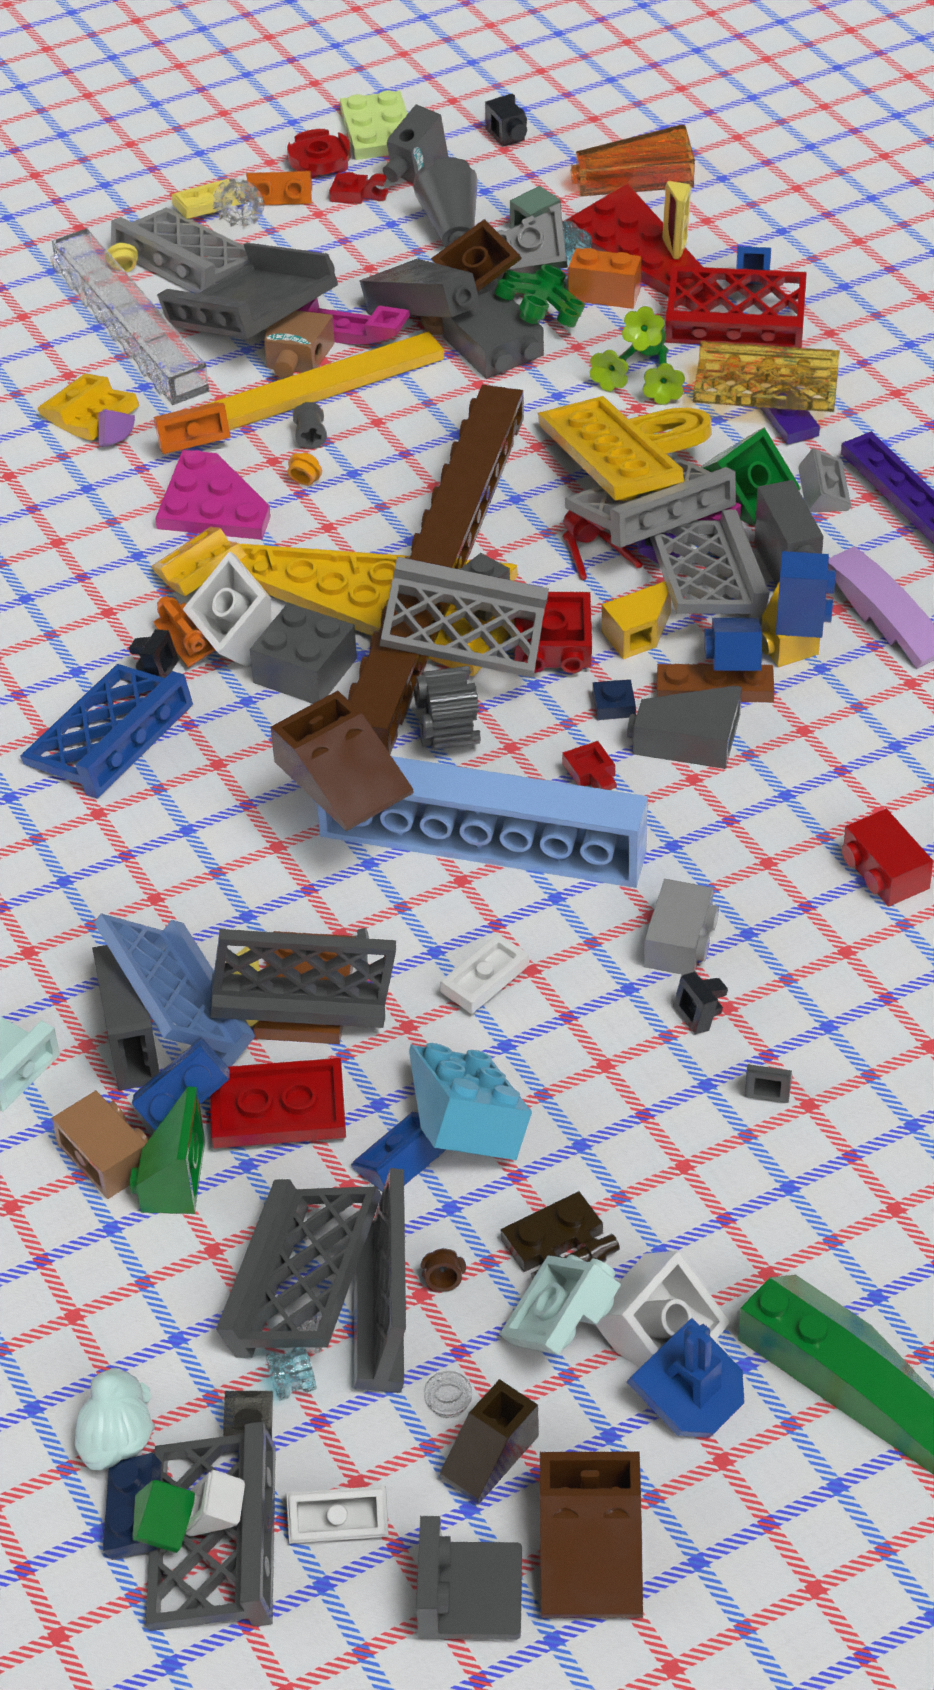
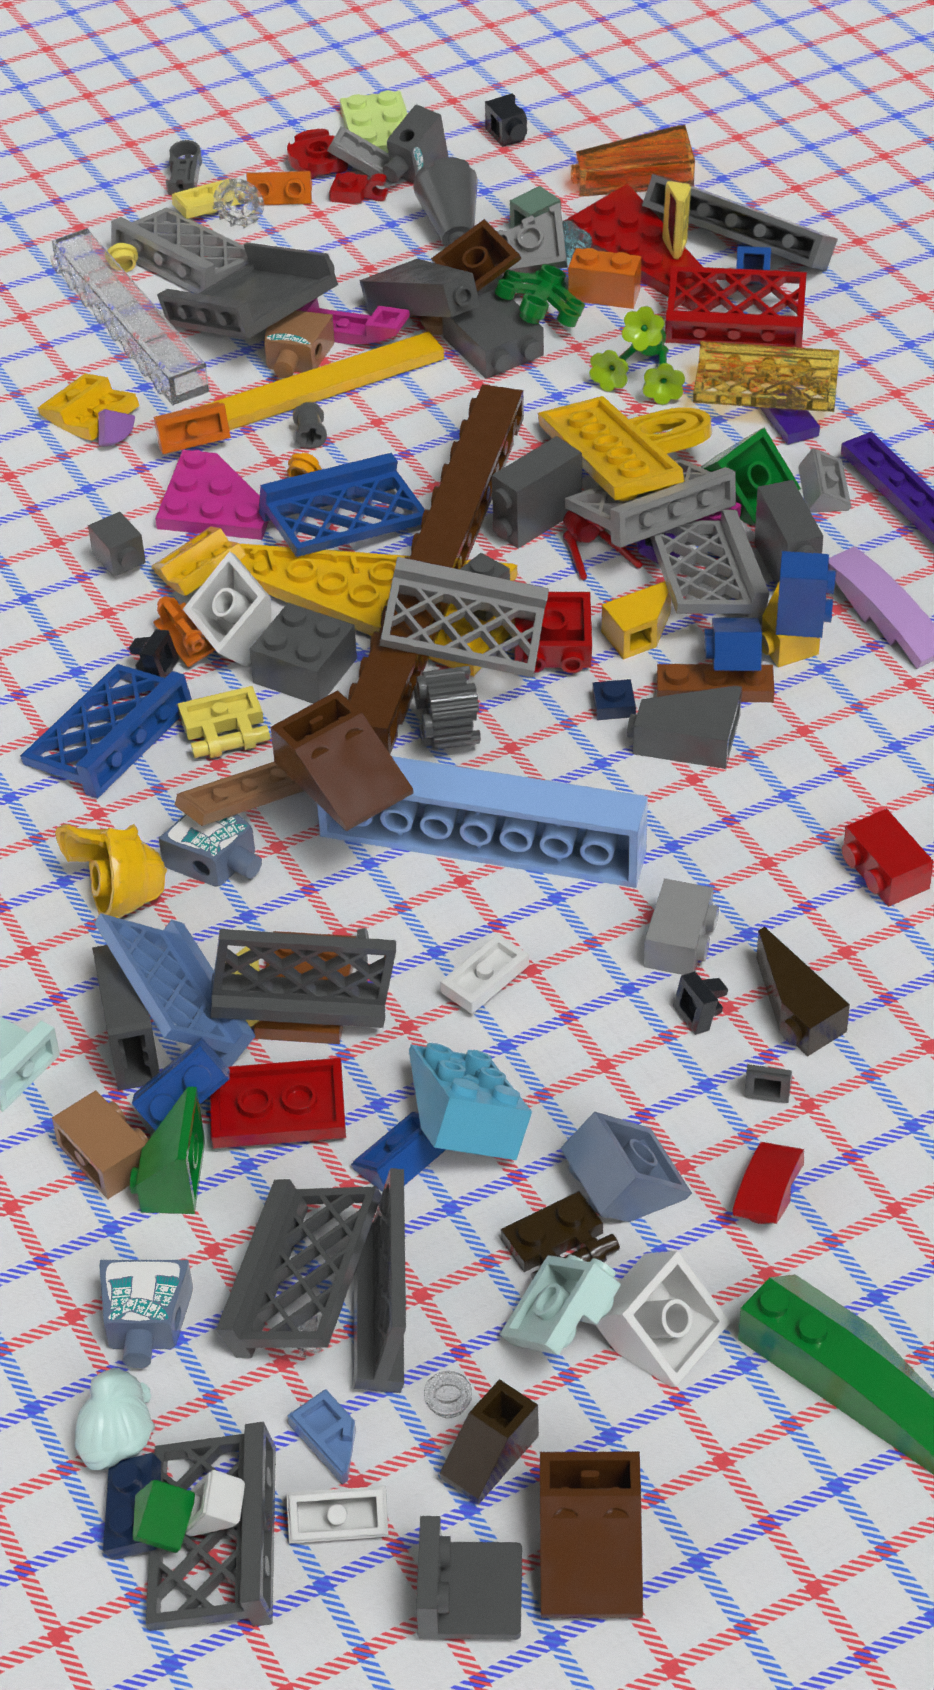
(116, 544): none -> dark grey brick
(121, 866): none -> yellow head
(144, 1305): none -> torso
(184, 171): none -> dark grey piece
(210, 851): none -> sand blue torso
(223, 713): none -> light yellow plate
(236, 794): none -> medium nougat tile
(247, 1408): clear smoke plate -> none
(291, 1372): clear light blue wheel -> none
(327, 1432): none -> medium blue tile
(338, 488): none -> blue fence
(358, 152): none -> light grey plate
(443, 1269): reddish brown plate -> none
(533, 491): none -> dark grey brick
(590, 766): red plate -> none
(623, 1168): none -> sand blue slope
(691, 1383): blue piece -> none
(749, 225): none -> dark grey brick
(768, 1182): none -> red slope
(802, 1002): none -> dark brown slope

